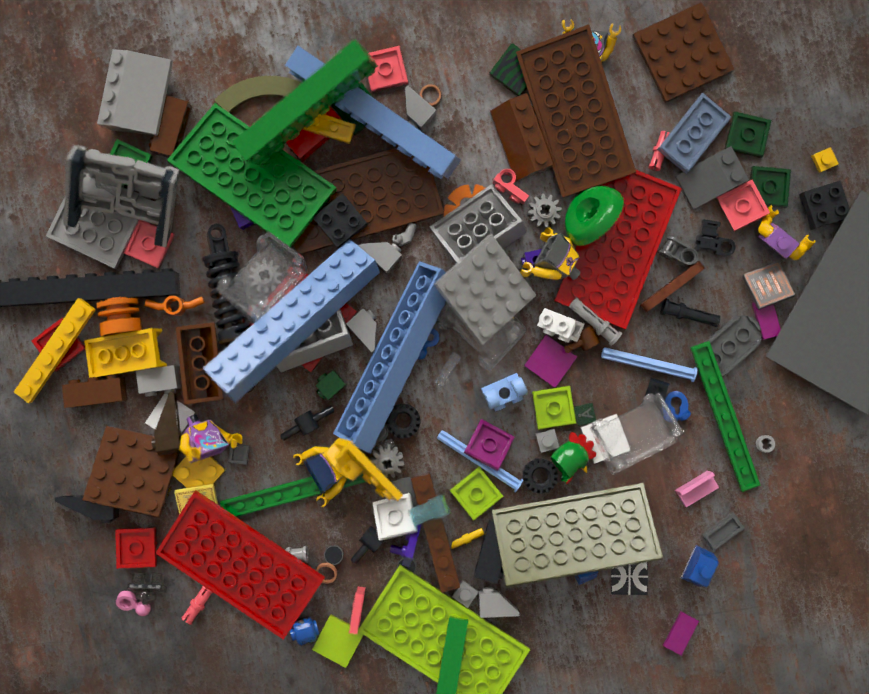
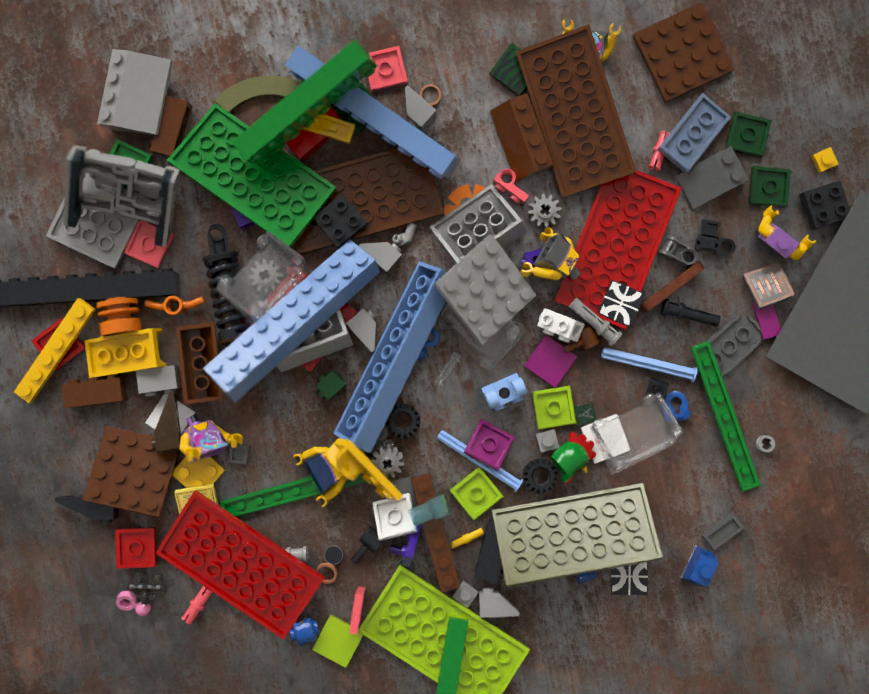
(306, 423): black piece -> none
(592, 214): green hat -> none
(621, 303): none -> sticker
(680, 633): magenta tile -> none
(697, 488): bright pink panel -> none
(743, 205): coral tile -> none

